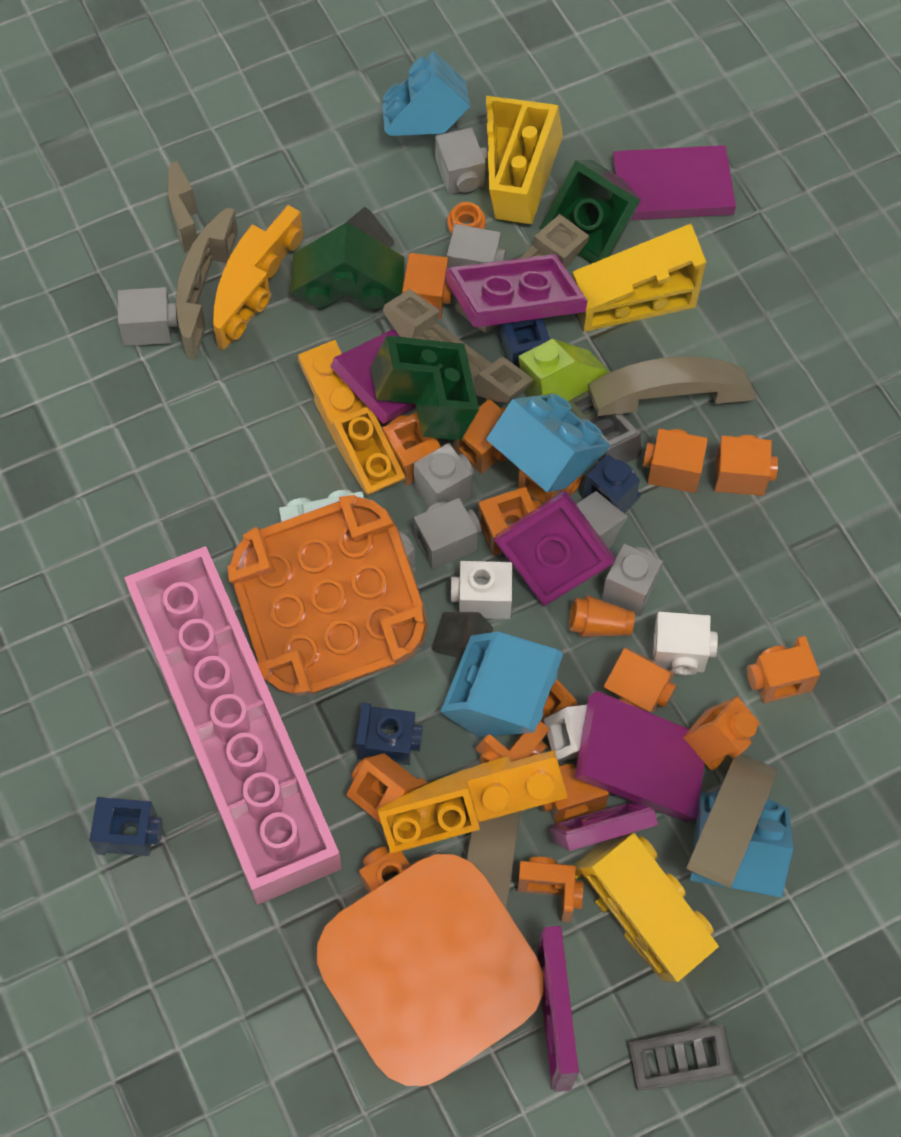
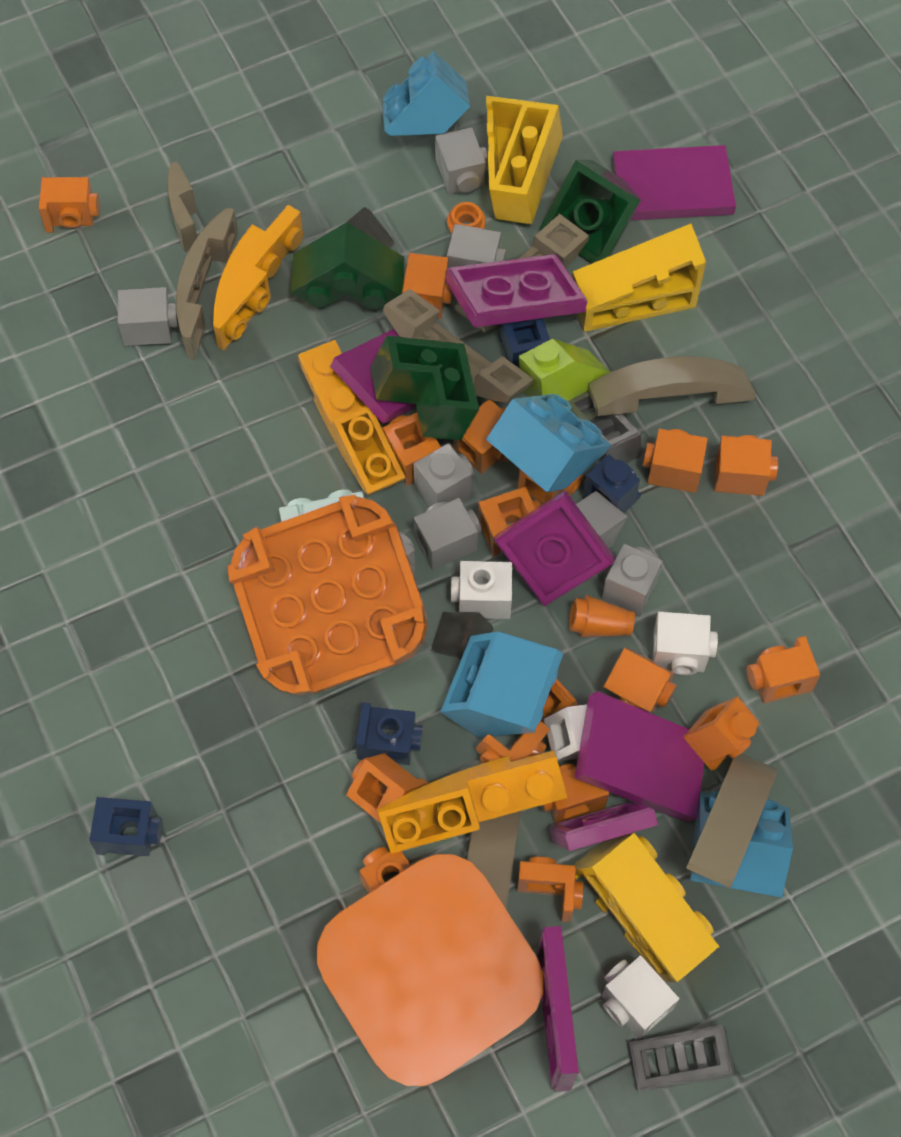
(67, 202): none -> orange brick
(233, 726): bright pink brick -> none
(637, 996): none -> white brick

